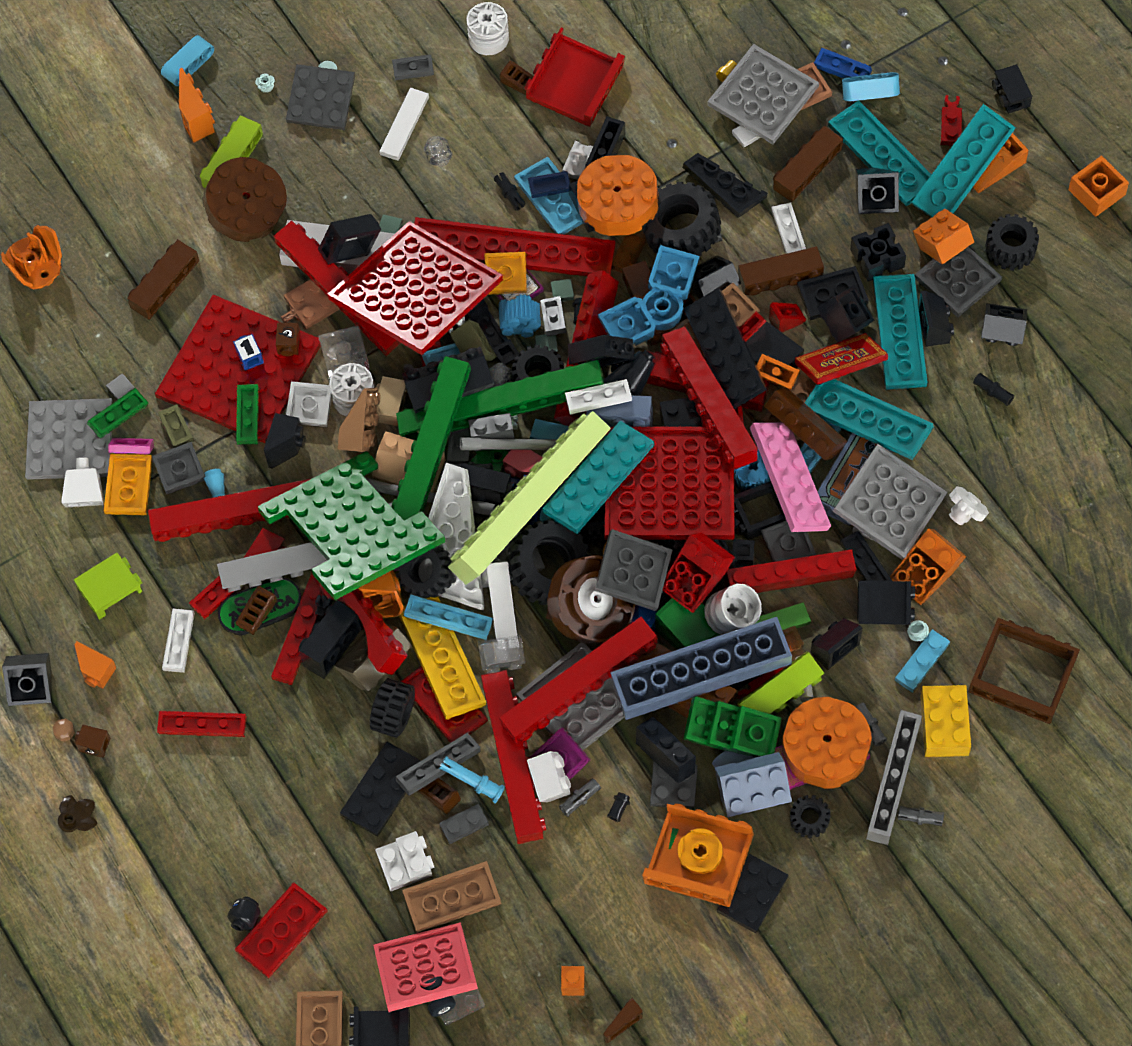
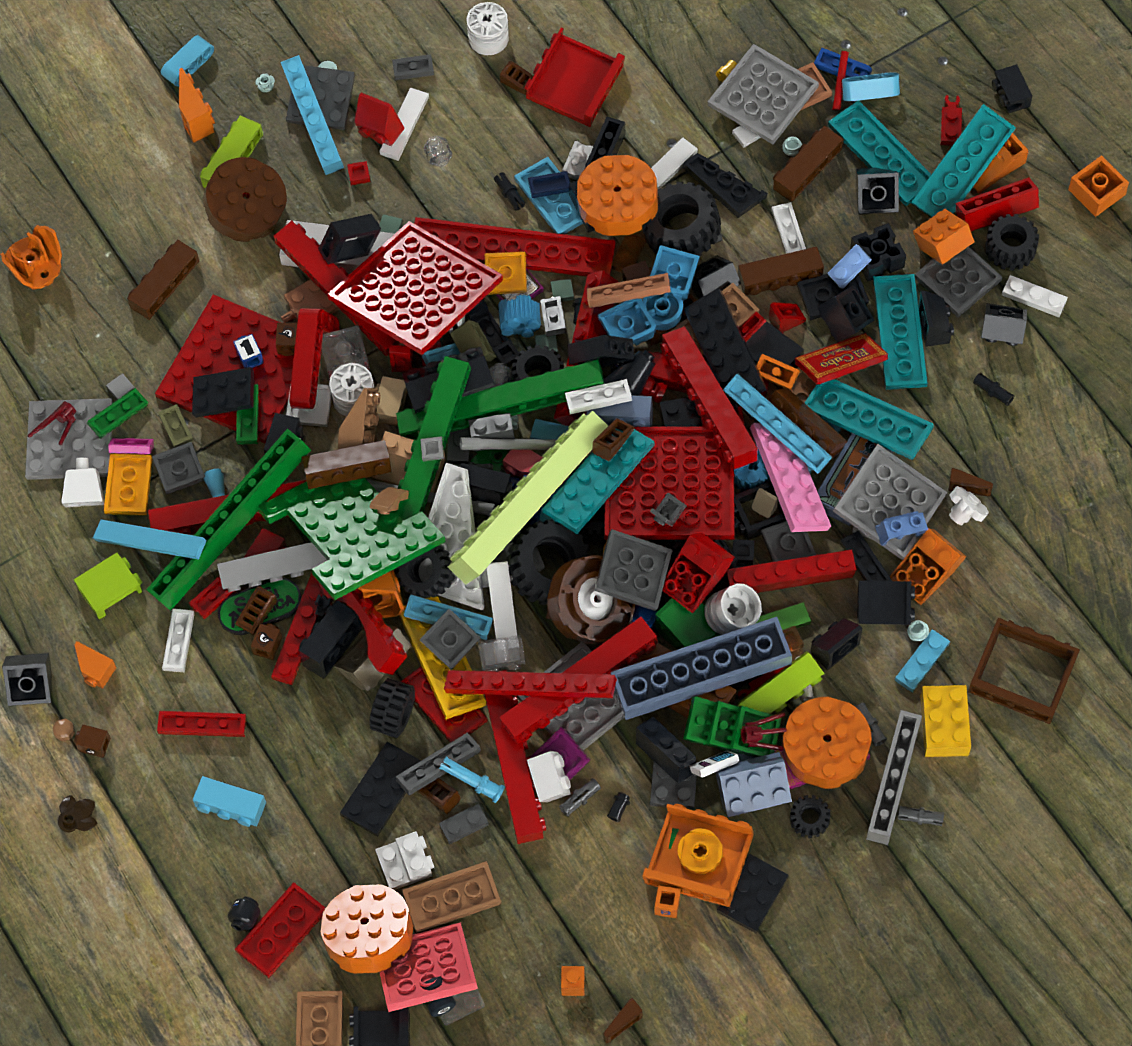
(63, 414): none -> dark red plant
(149, 539): none -> medium azure tile
(223, 392): none -> black plate
(229, 802): none -> medium azure brick
(231, 518): none -> green brick
(266, 641): none -> reddish brown brick
(307, 354): none -> red beam
(312, 115): none -> medium azure brick
(346, 464): none -> reddish brown brick
(358, 173): none -> red plate
(366, 928): none -> piece
(377, 120): none -> red slope
(389, 500): none -> medium nougat slope
(401, 358): none -> red panel
(432, 448): none -> light grey tile
(450, 639): none -> dark grey plate
(530, 684): none -> red plate
(608, 450): none -> reddish brown slope
(628, 290): none -> nougat plate
(654, 389): none -> red wheel
(667, 902): none -> orange brick
(668, 510): none -> dark grey bracket
(673, 161): none -> white tile
(714, 763): none -> white tile
(752, 733): none -> dark red plant
(764, 503): none -> dark tan slope
(777, 423): none -> medium azure tile
(791, 146): none -> light aqua plate
(841, 75): none -> red bar
(849, 266): none -> light blue plate
(901, 526): none -> medium blue window
(969, 482): none -> reddish brown slope
(1009, 199): none -> red brick
(1034, 296): none -> white plate

